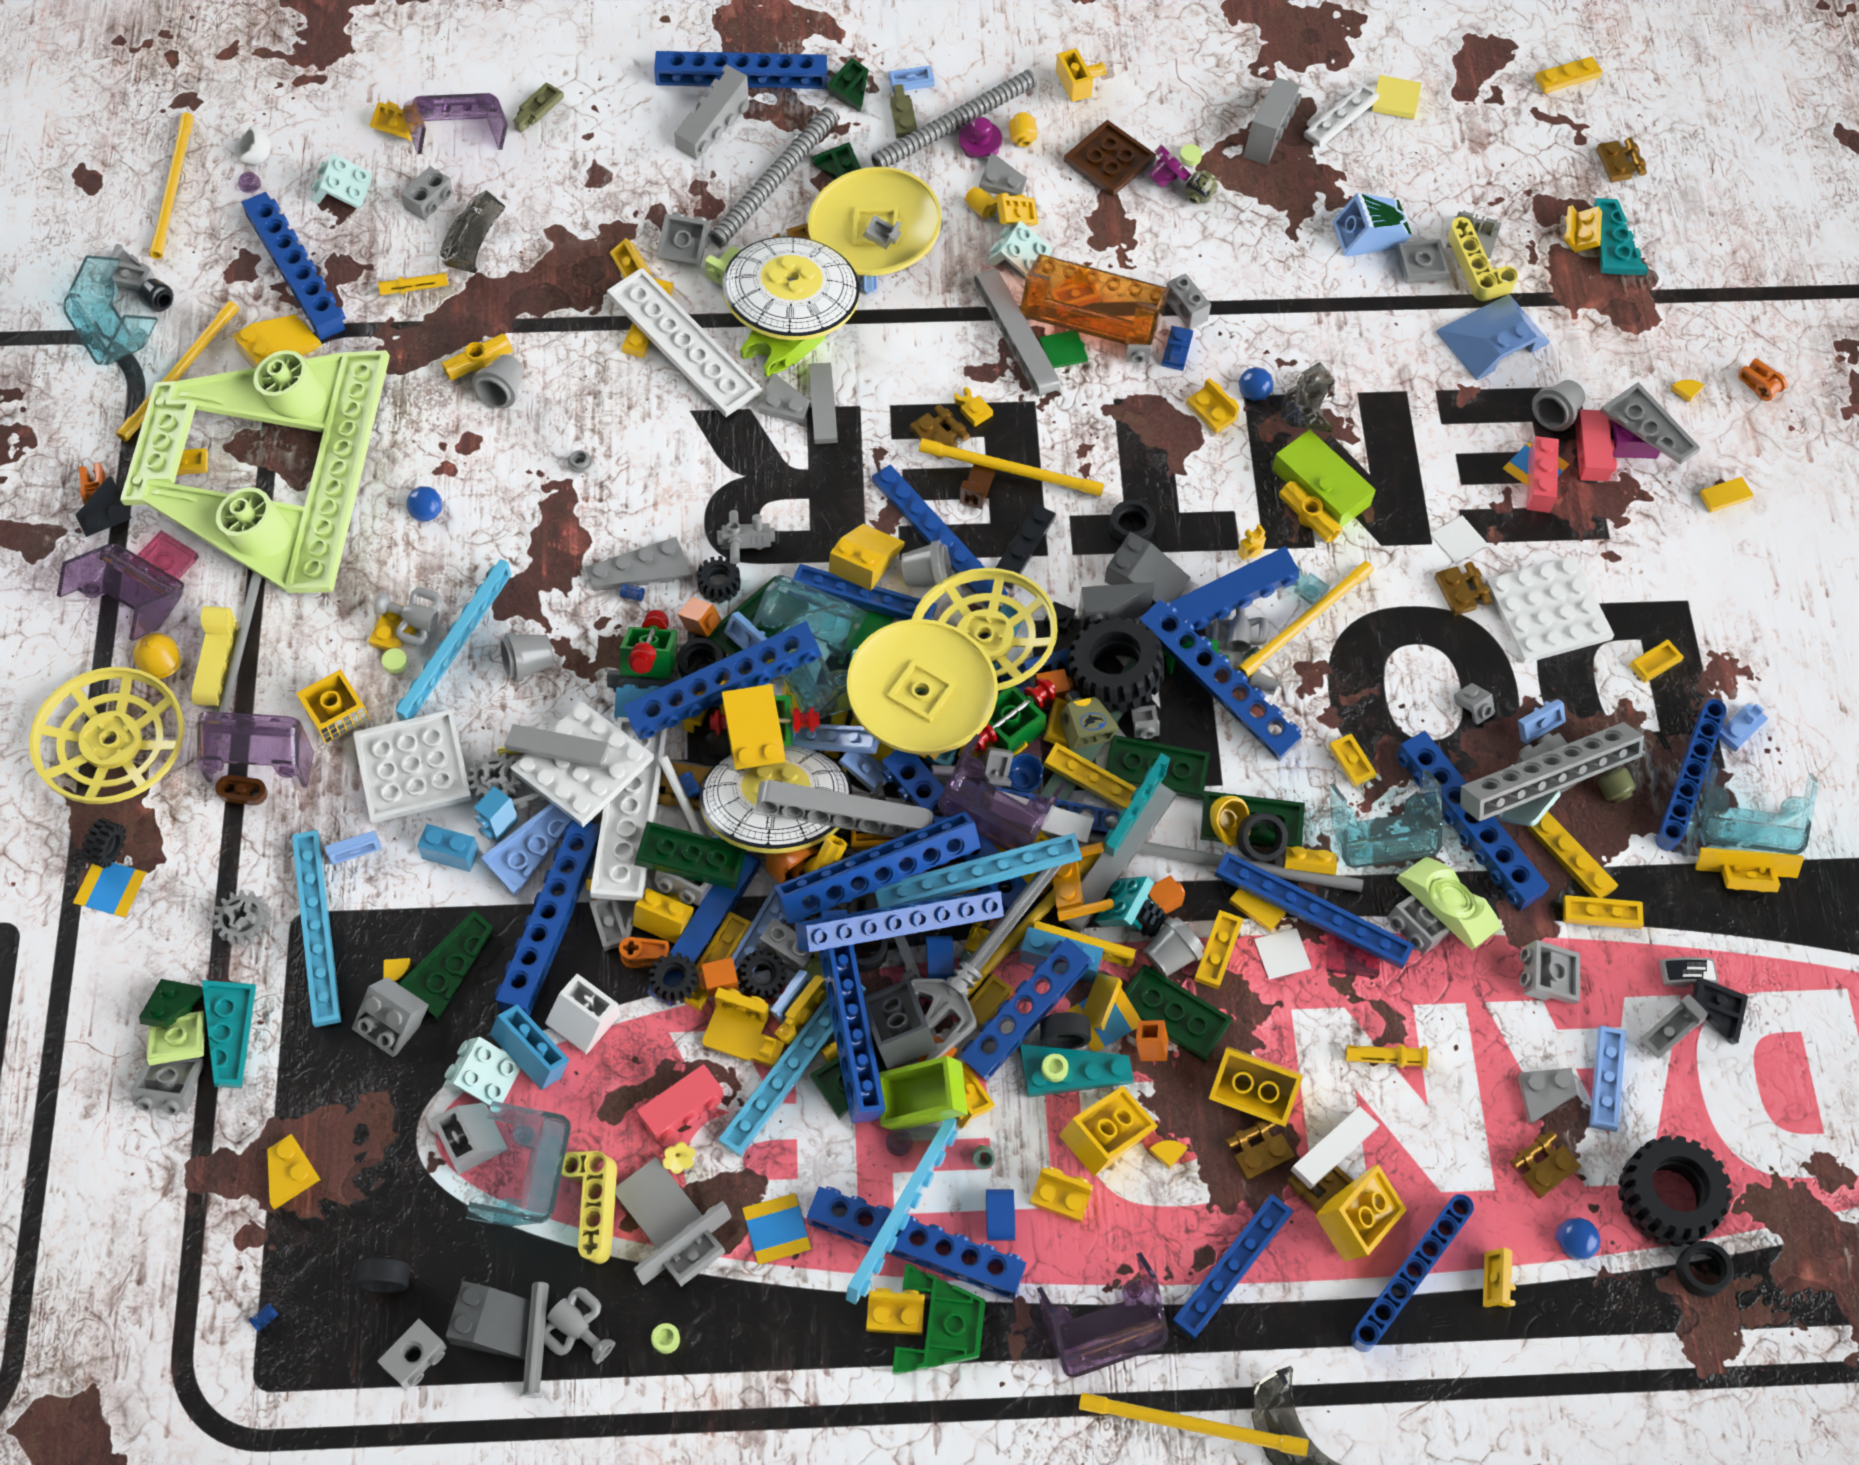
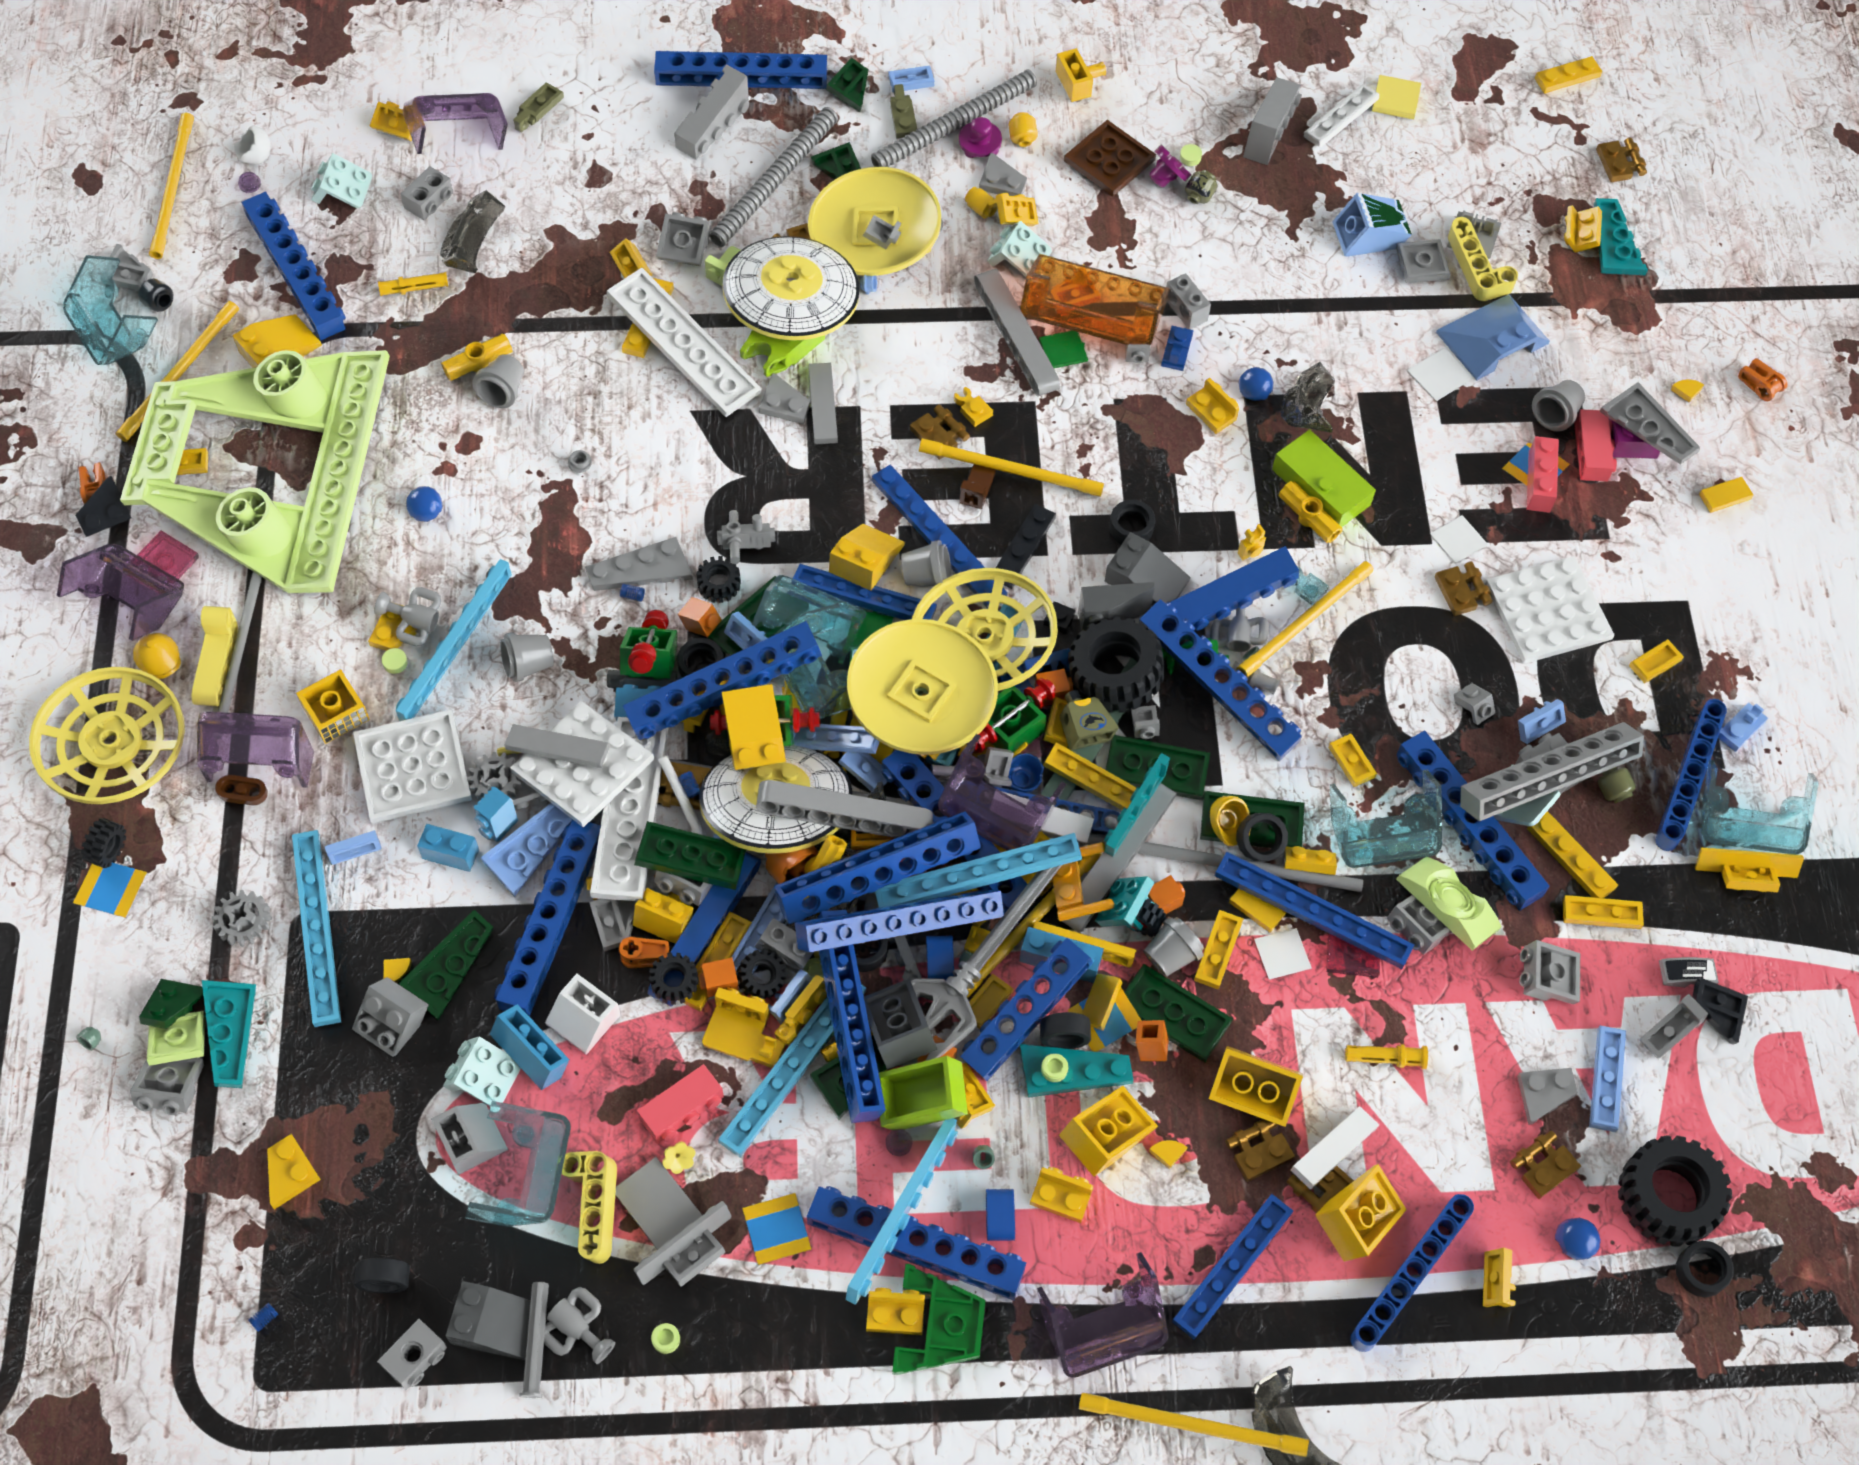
(89, 1038): none -> sand green hinge
(1440, 374): none -> white sticker

